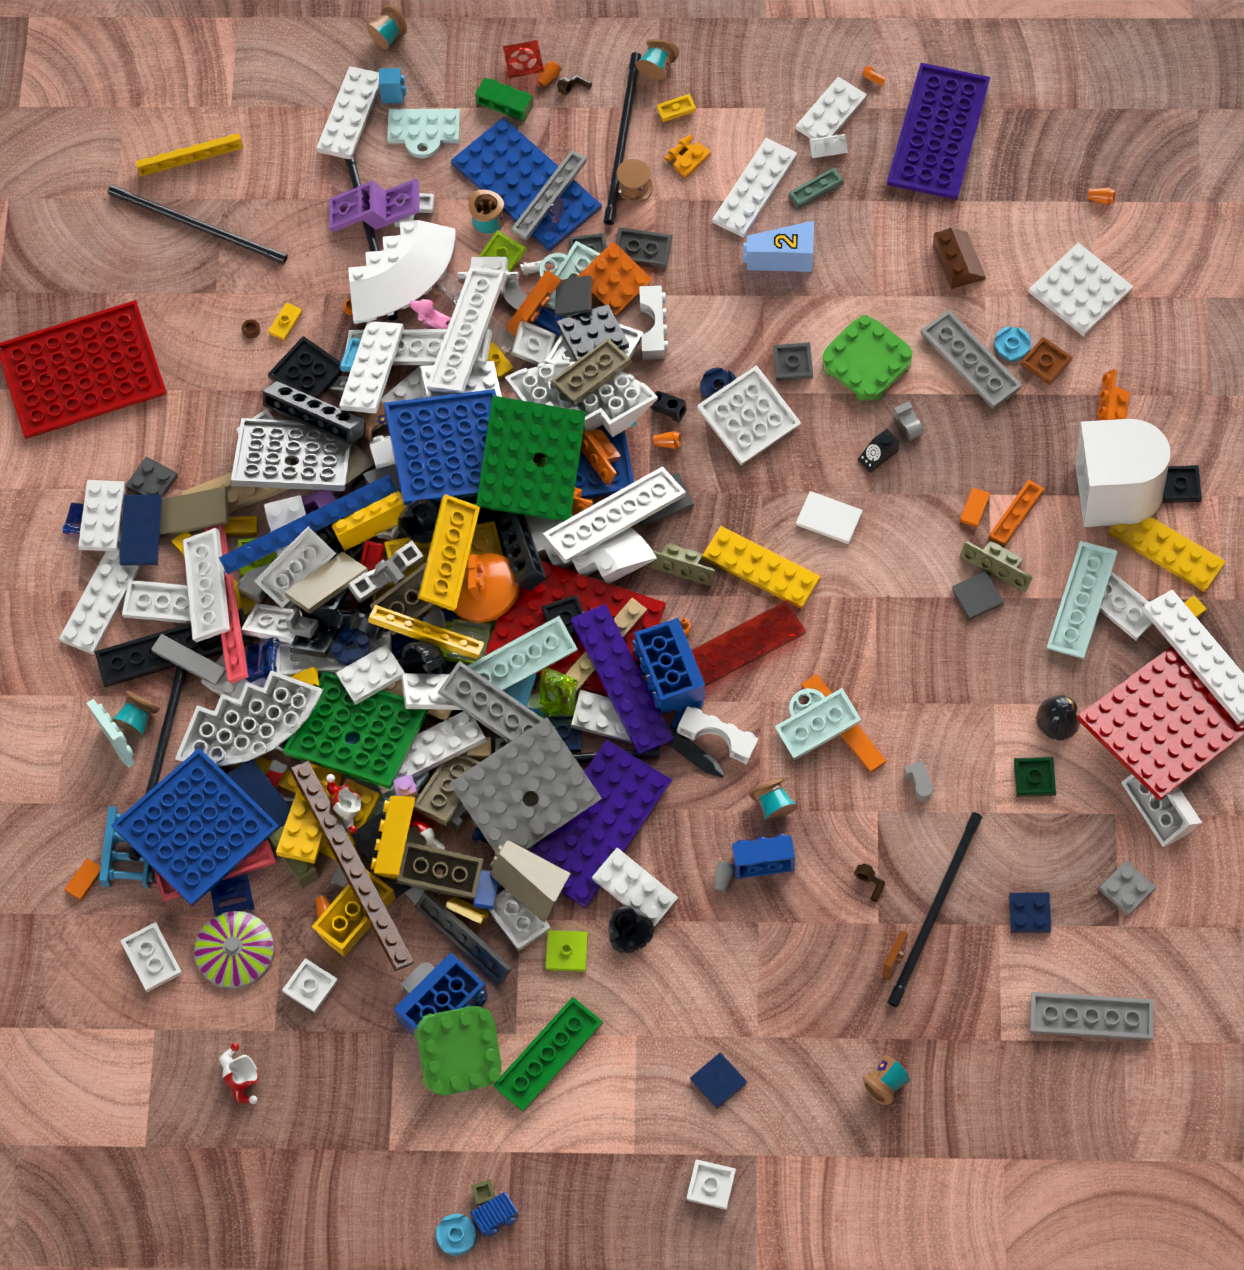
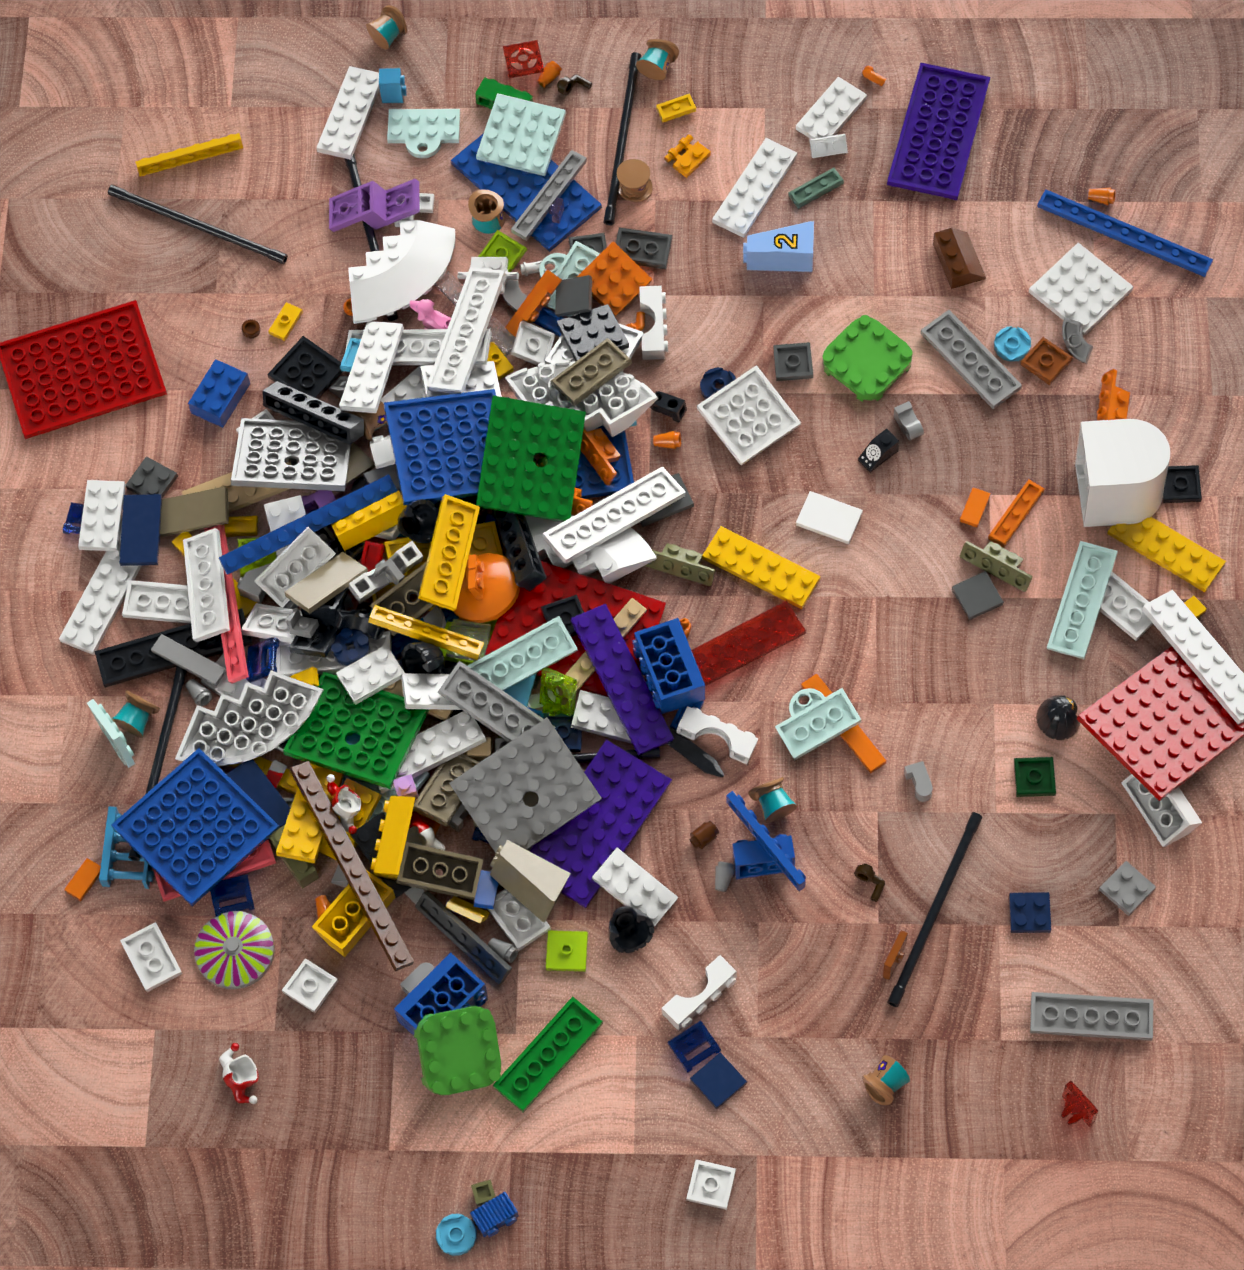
(199, 693): none -> light grey cone
(219, 393): none -> blue brick
(503, 949): none -> light grey cone
(521, 134): none -> light aqua plate
(640, 322): none -> orange arm
(681, 1010): none -> white arch
(691, 1040): none -> clear blue plate
(704, 835): none -> reddish brown brick
(771, 846): none -> blue plate
(1074, 340): none -> light grey tile
(1078, 1105): none -> clear red piece
(1125, 233): none -> blue plate

